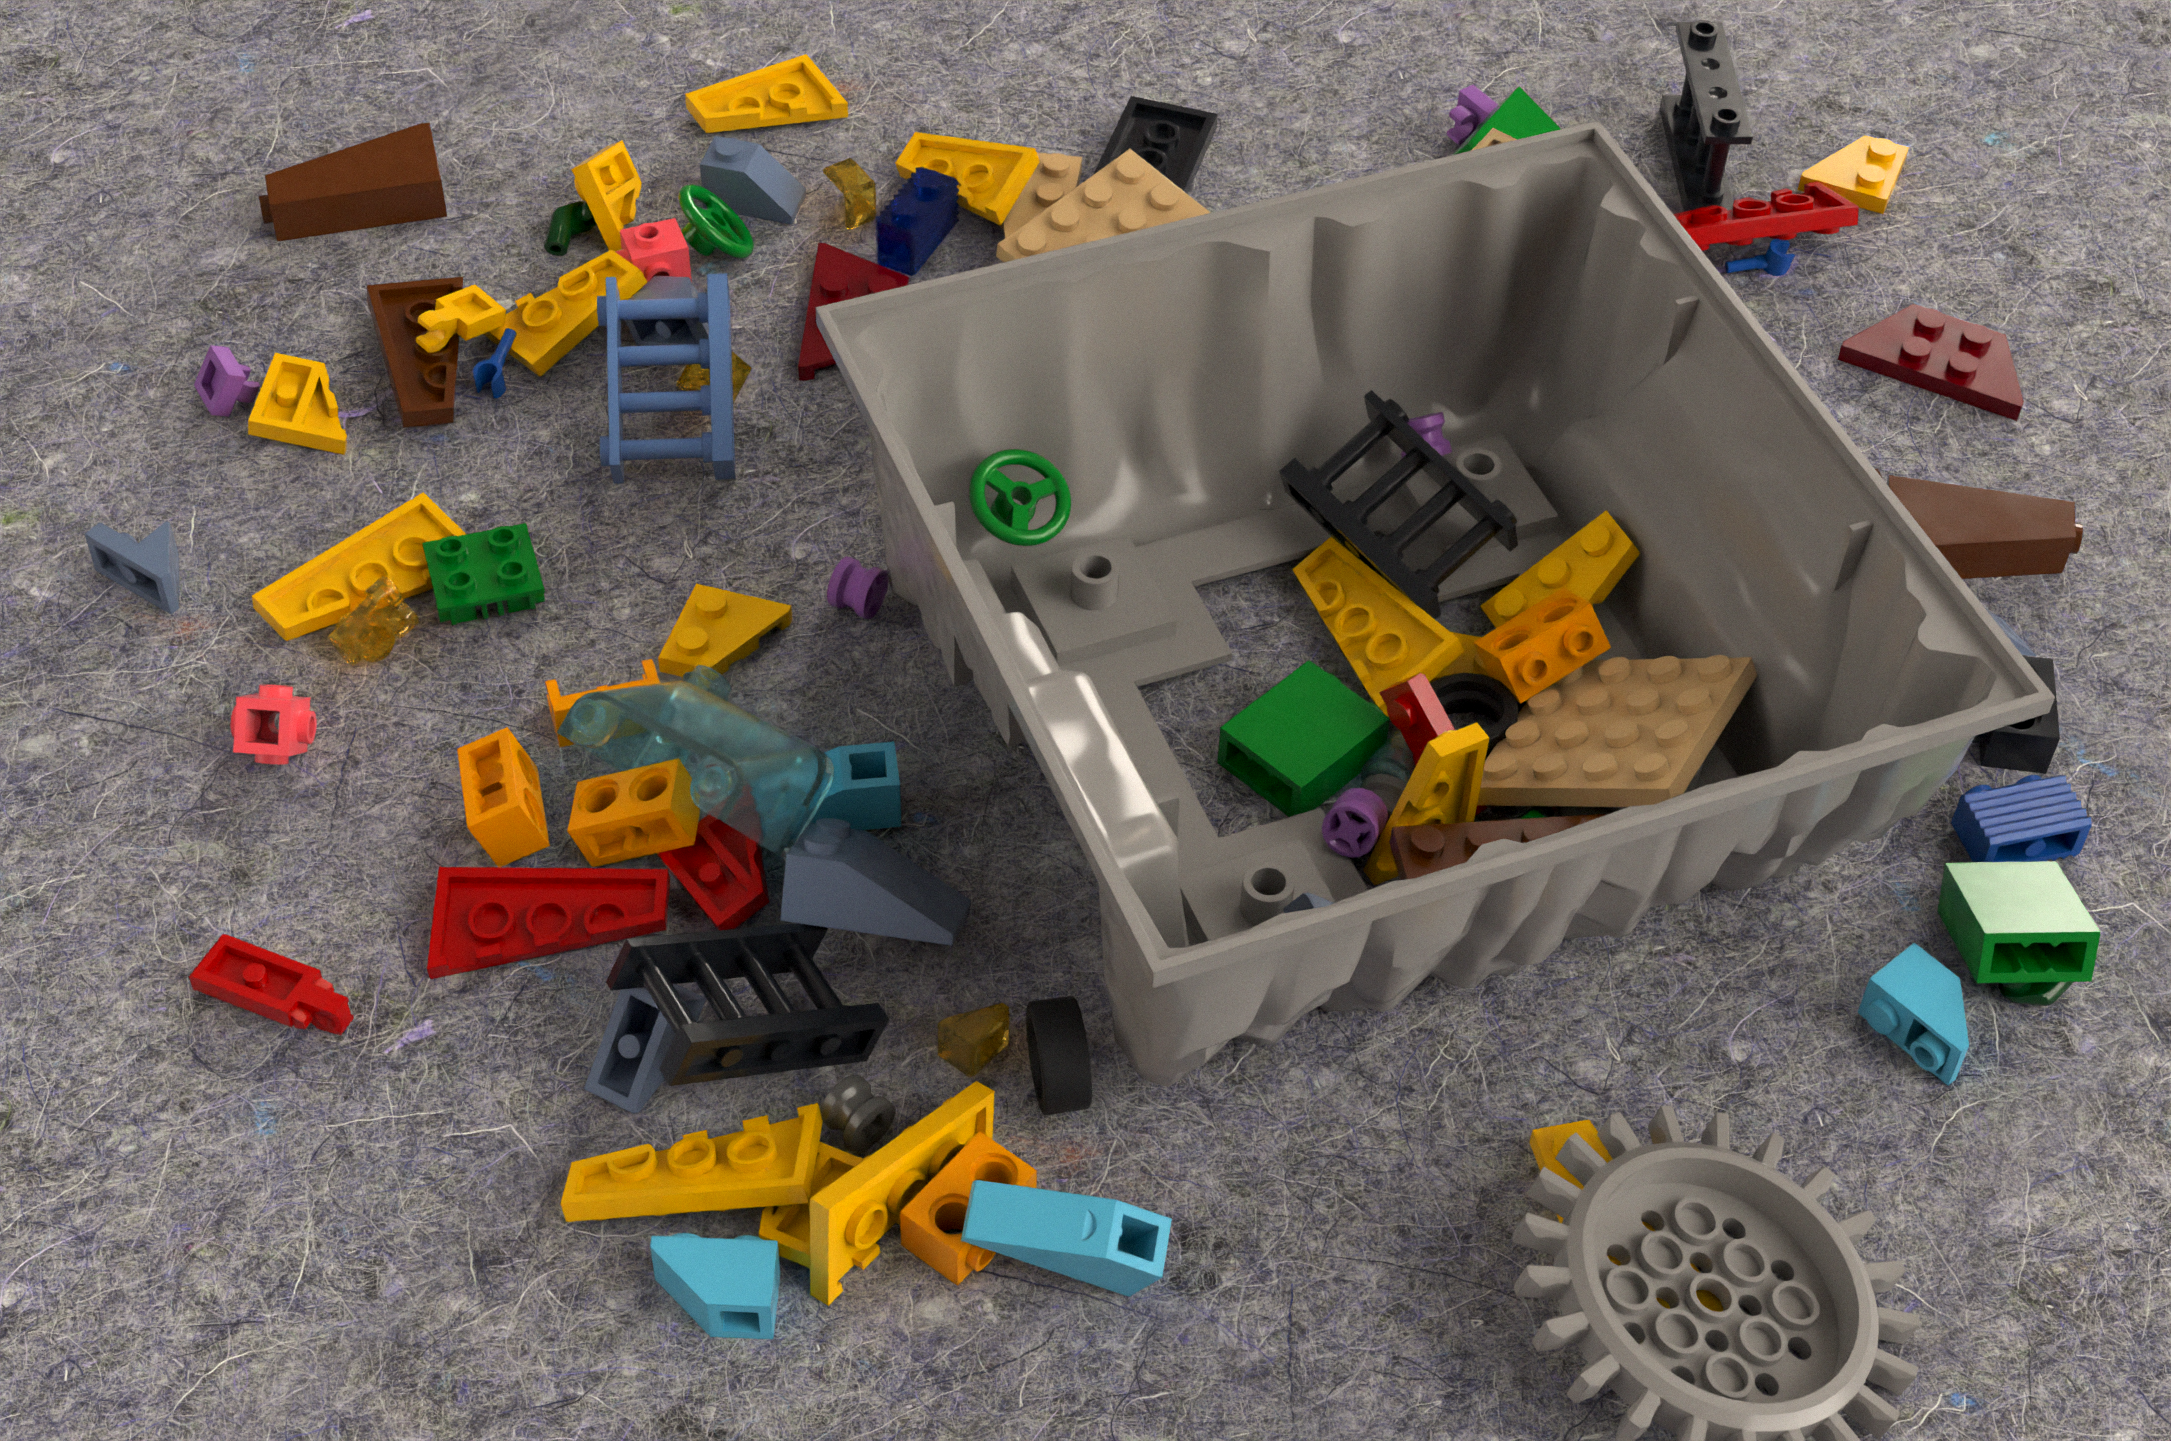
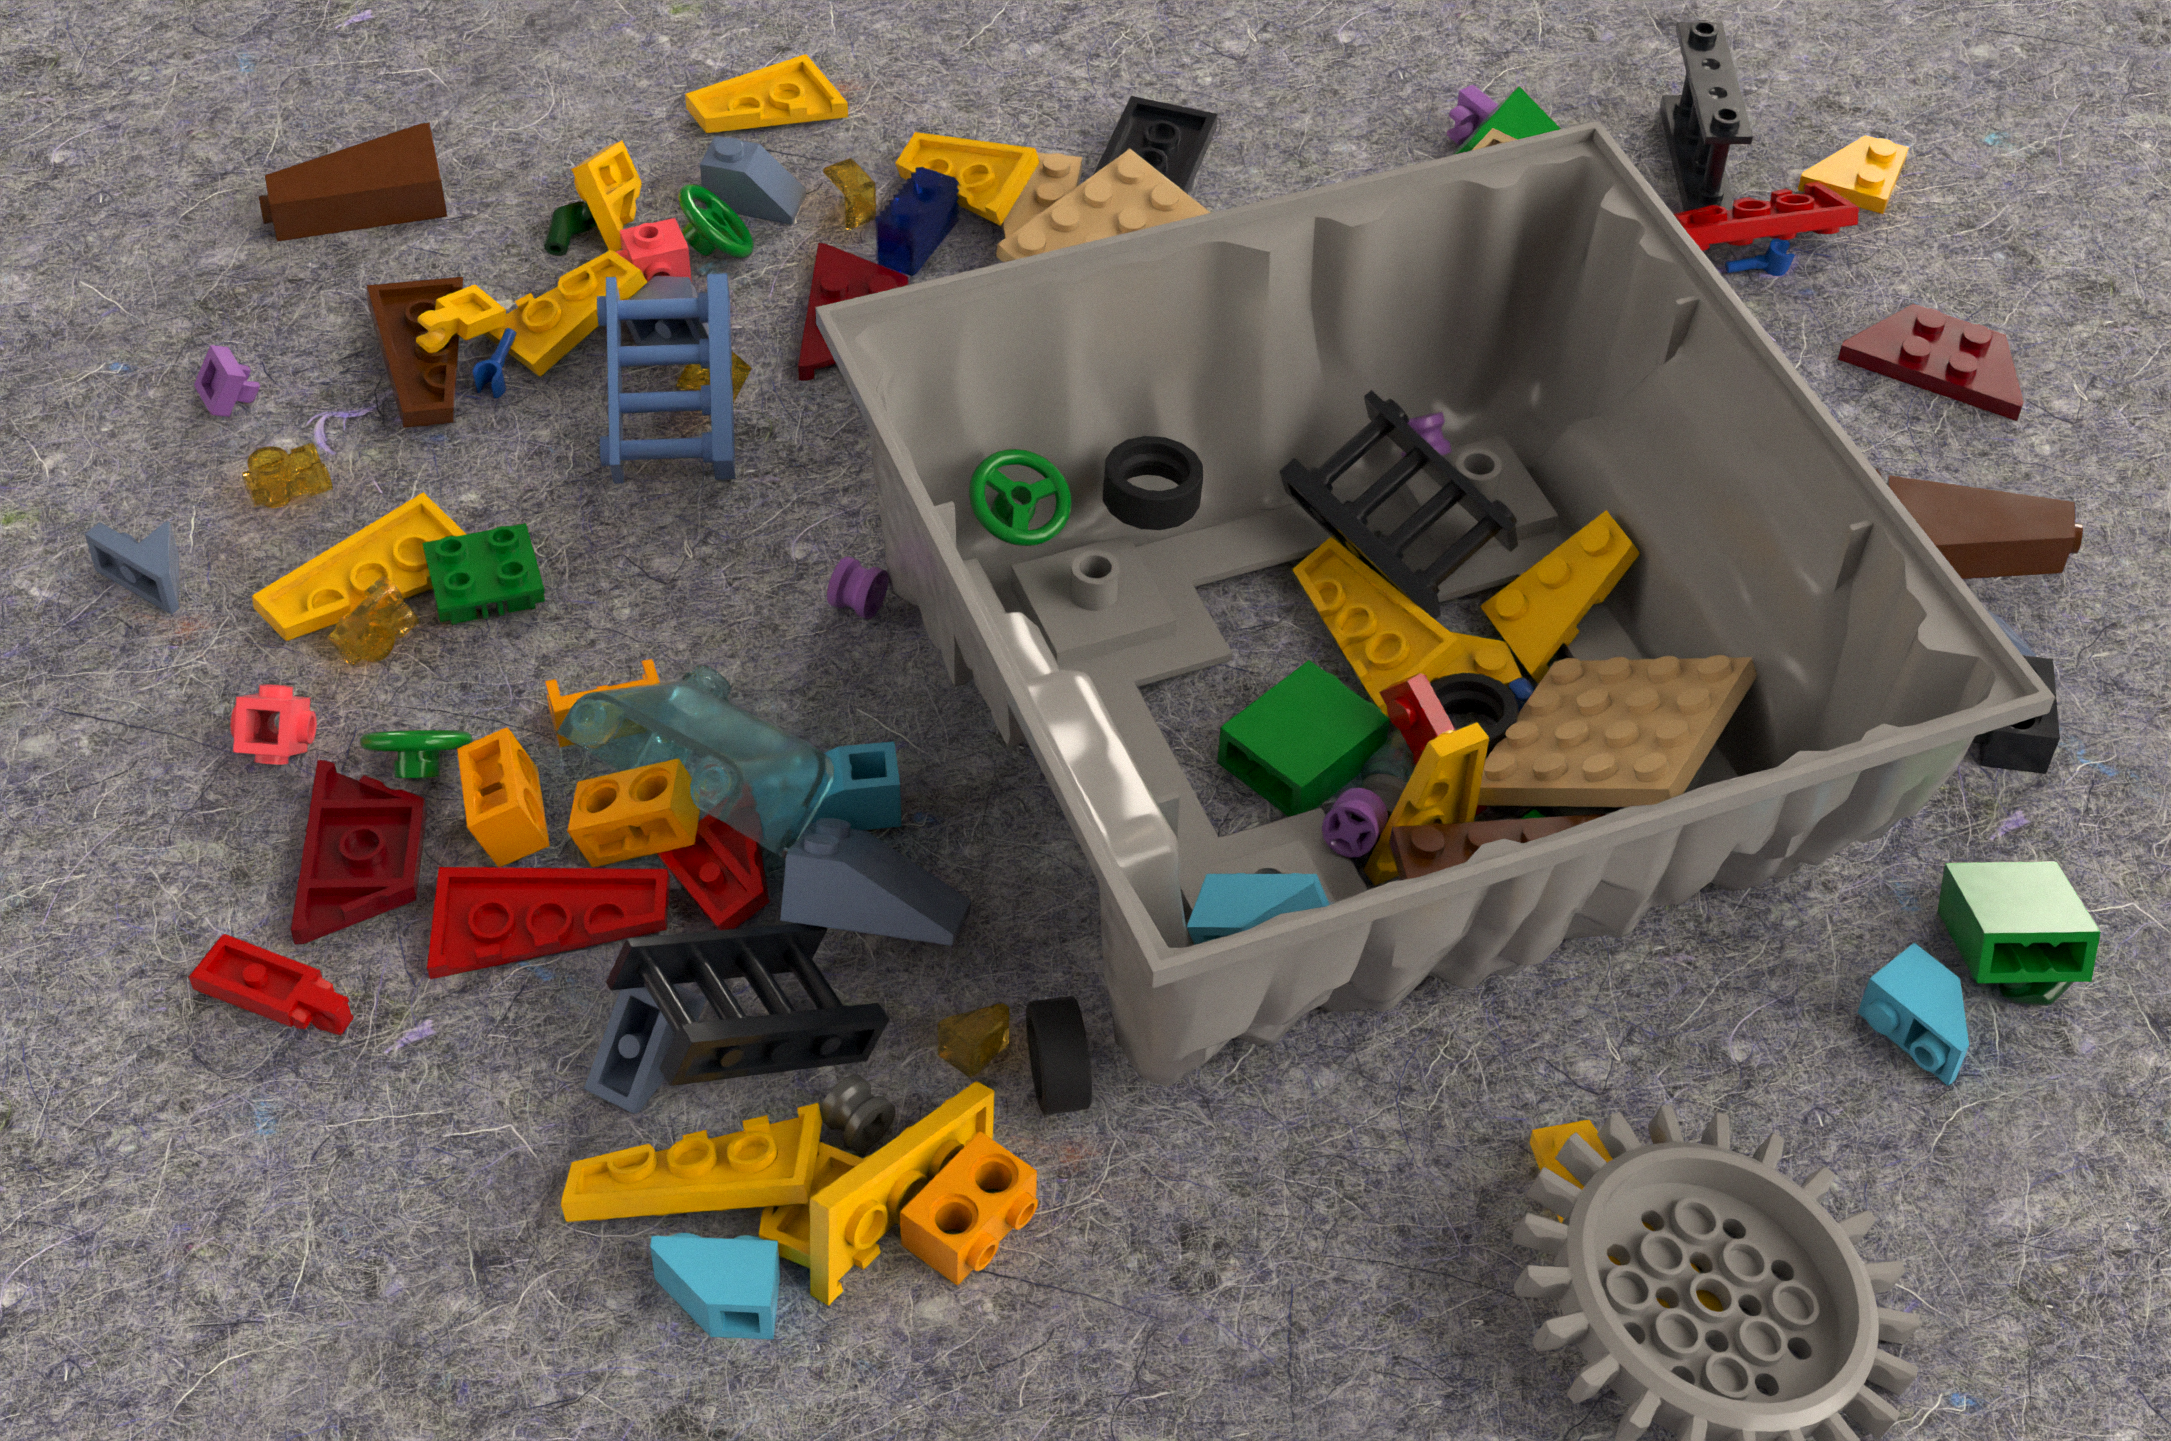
(279, 476): none -> clear yellow plate
(298, 406): yellow wing -> none
(357, 853): none -> dark red wing
(416, 749): none -> green piece
(719, 629): yellow wing -> none
(1070, 1234): medium azure slope -> none
(1152, 508): none -> black tyre
(1243, 901): none -> medium azure slope
(1543, 644): light orange brick -> none
(2022, 821): blue brick -> none

